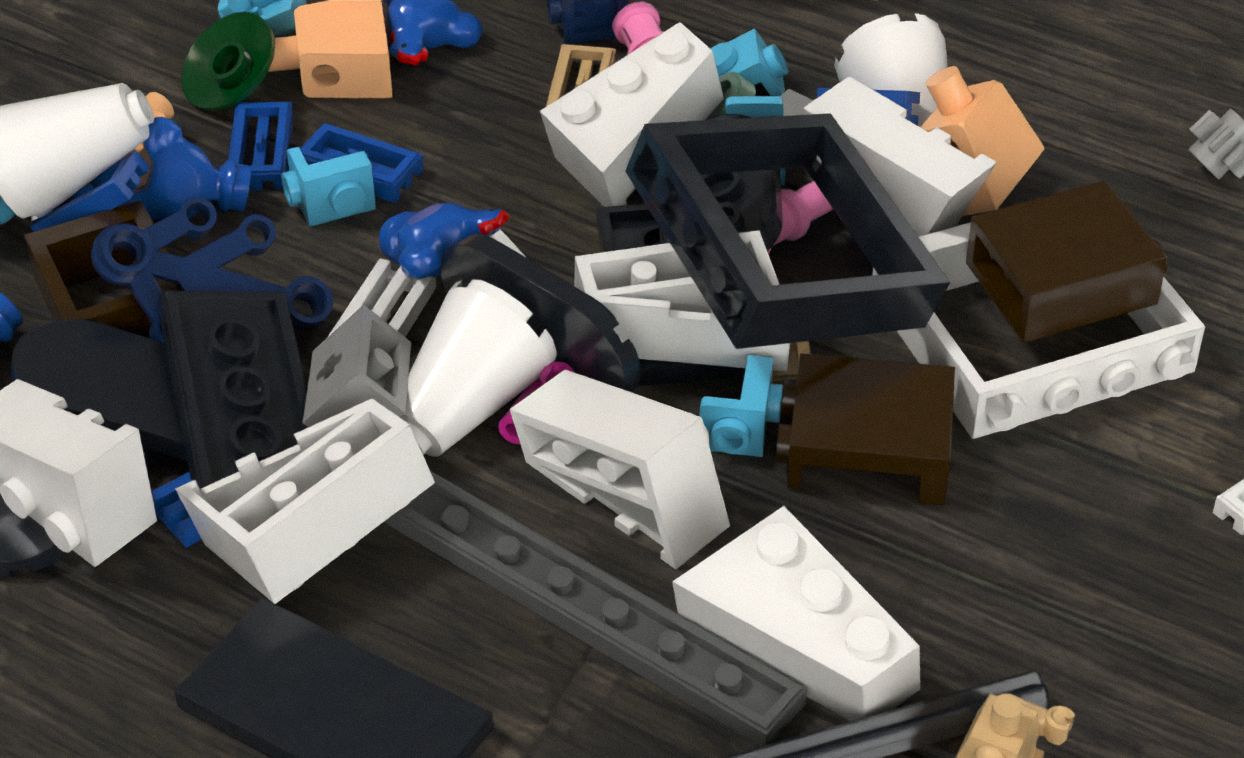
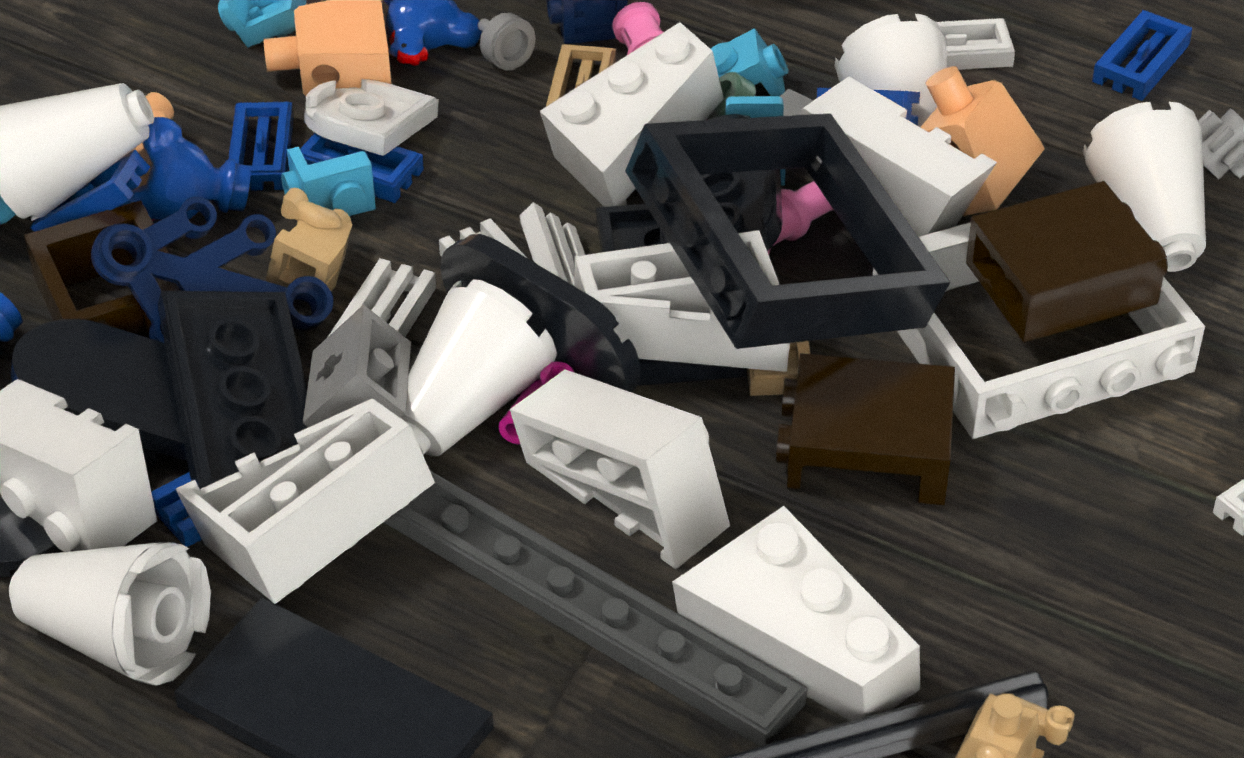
(118, 605): none -> white cone
(228, 61): dark green dish -> none
(313, 246): none -> tan piece
(370, 116): none -> white tile
(421, 237): blue animal -> none
(506, 40): none -> light grey tile
(550, 243): none -> white tile
(742, 424): medium azure bracket -> none
(977, 43): none -> white tile
(1109, 64): none -> blue tile
(1156, 169): none -> white cone

